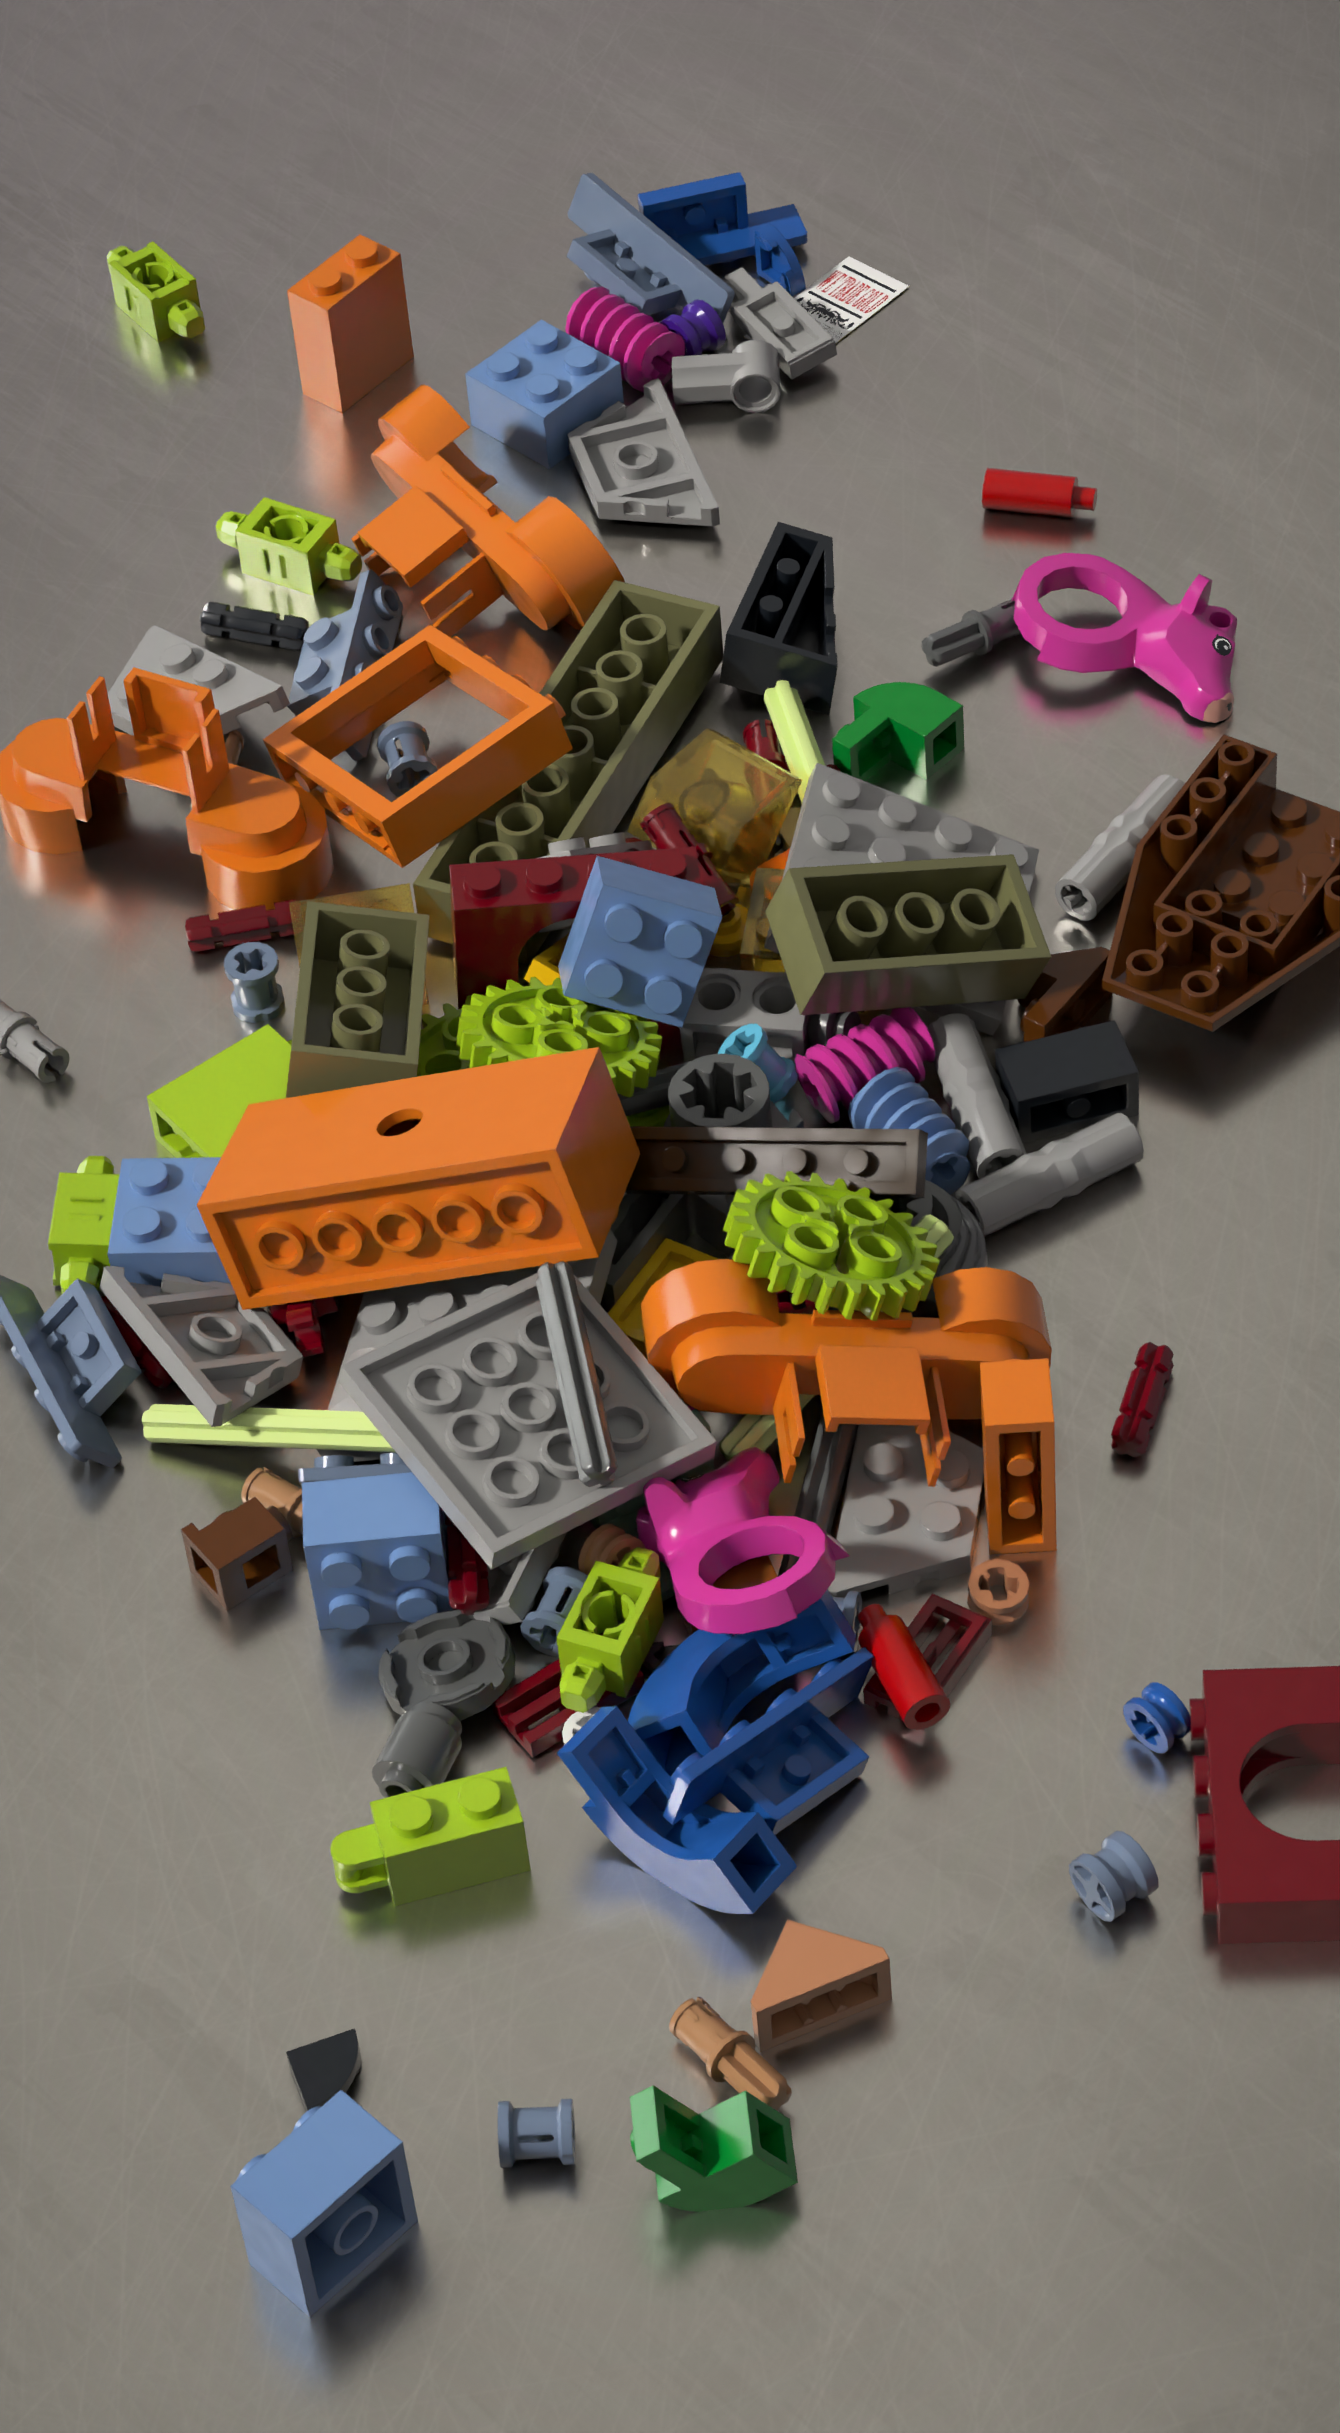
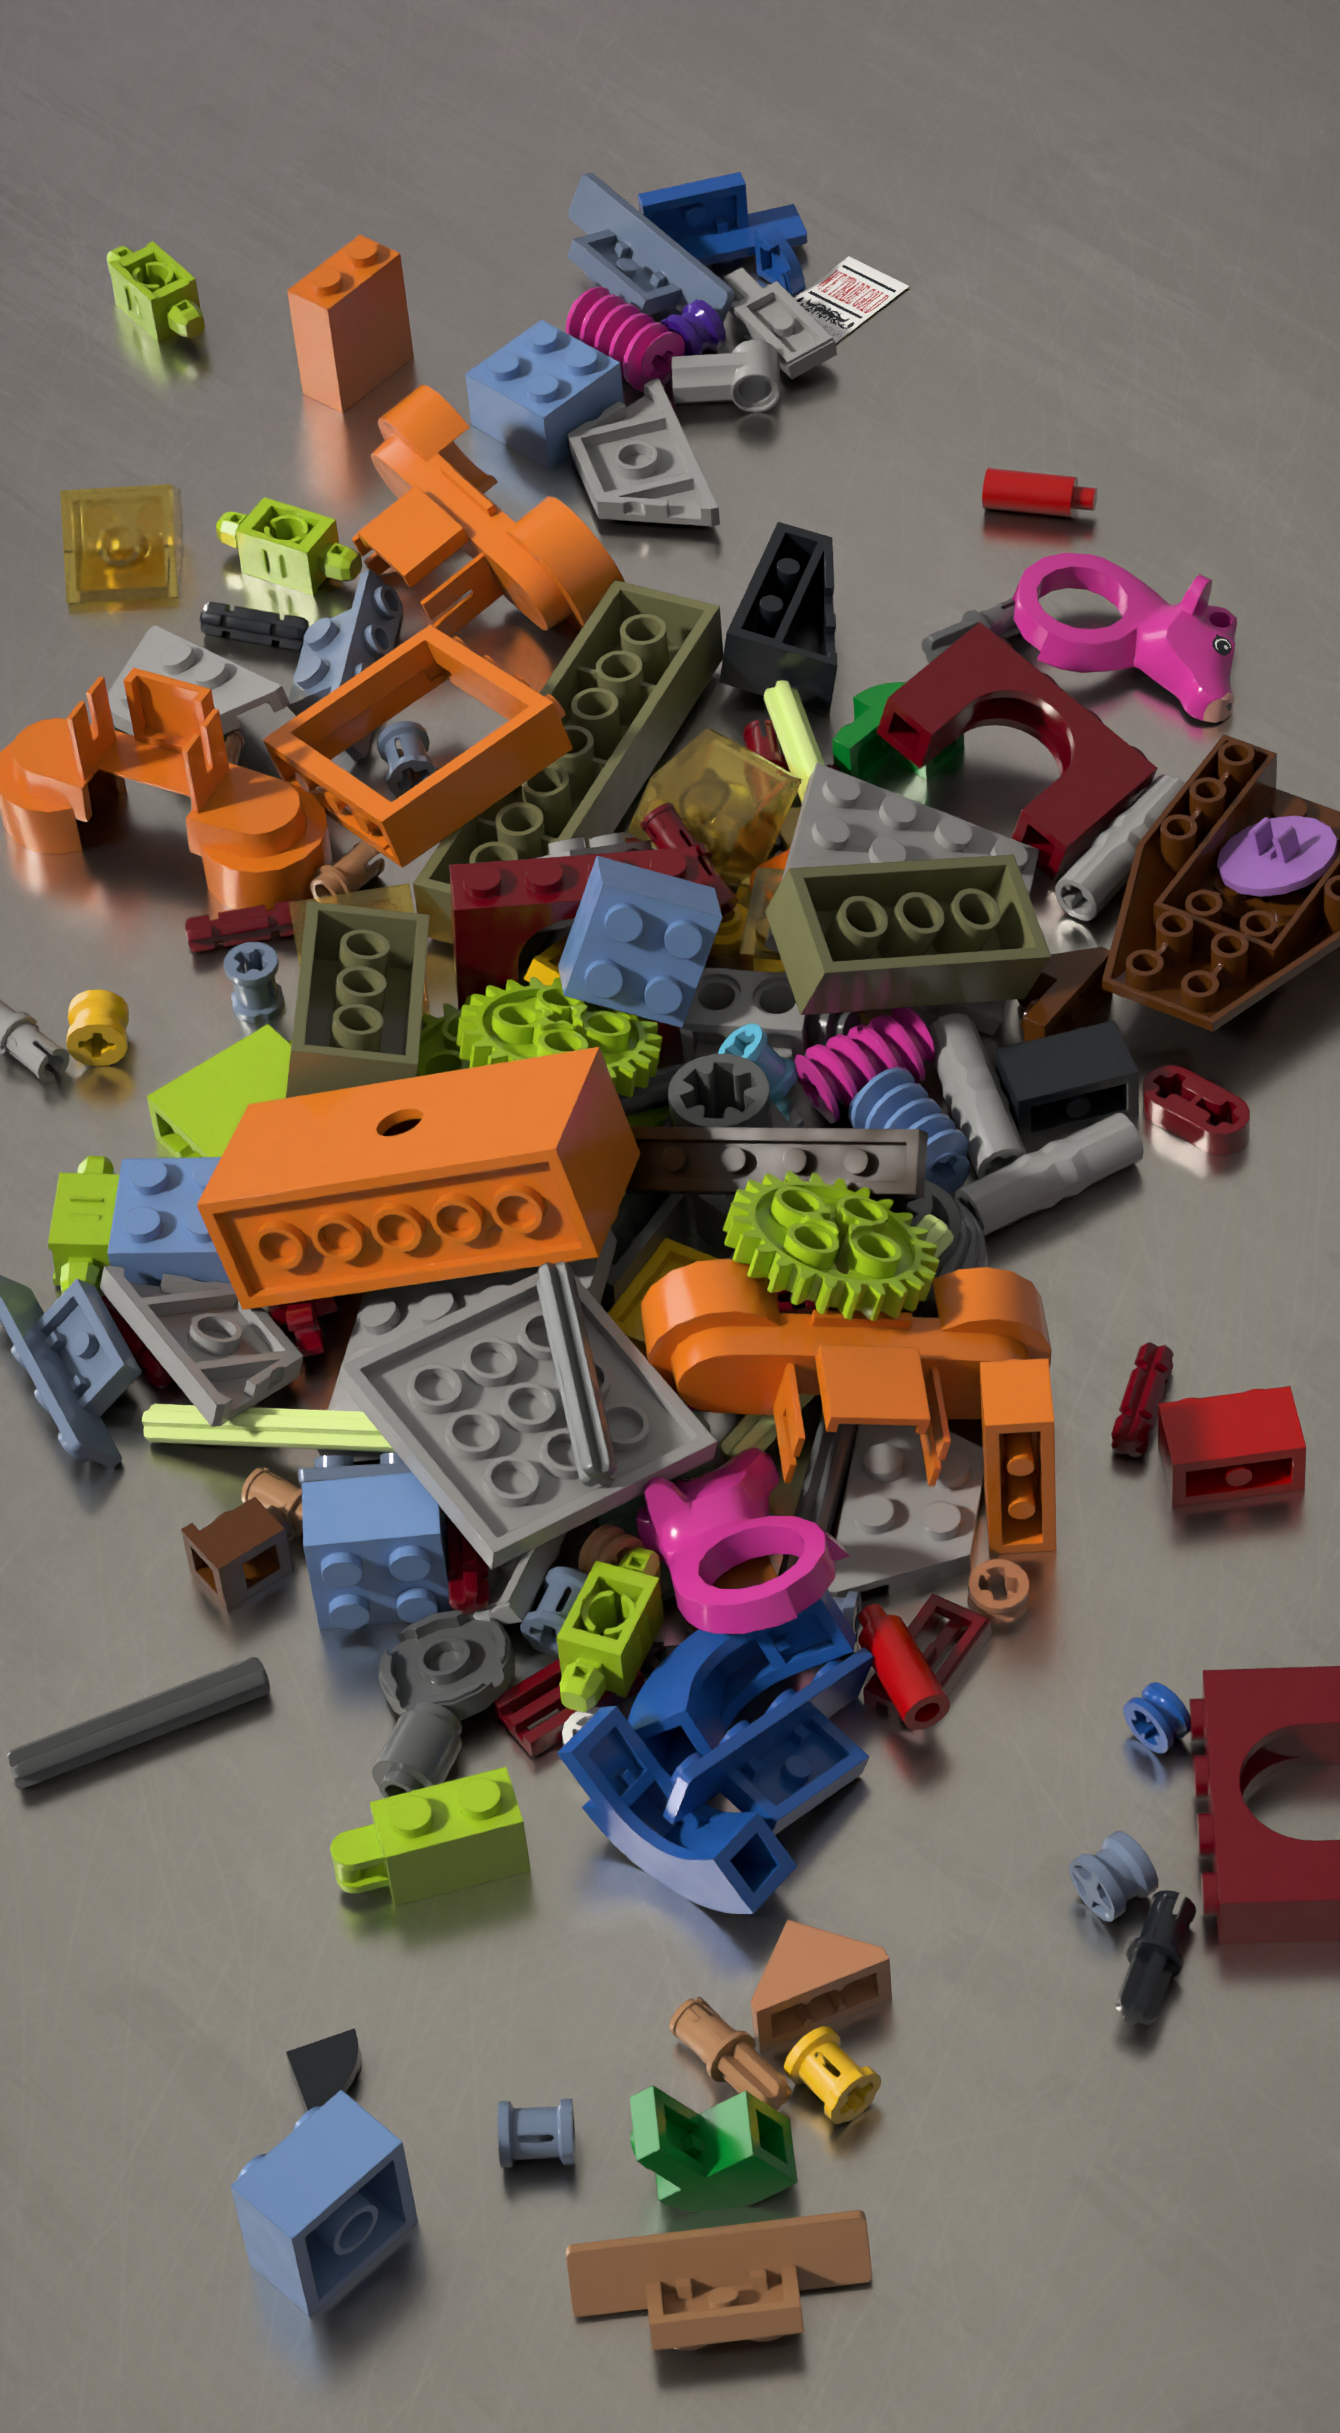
(97, 1028): none -> yellow wheel
(122, 543): none -> clear yellow slope
(138, 1722): none -> dark grey axle
(348, 872): none -> medium nougat pin
(722, 2278): none -> medium nougat bracket
(832, 2075): none -> yellow bush
(988, 684): none -> dark red arch
(1154, 1958): none -> black axle
(1193, 1112): none -> dark red beam
(1231, 1446): none -> red brick
(1277, 856): none -> medium lavender piece

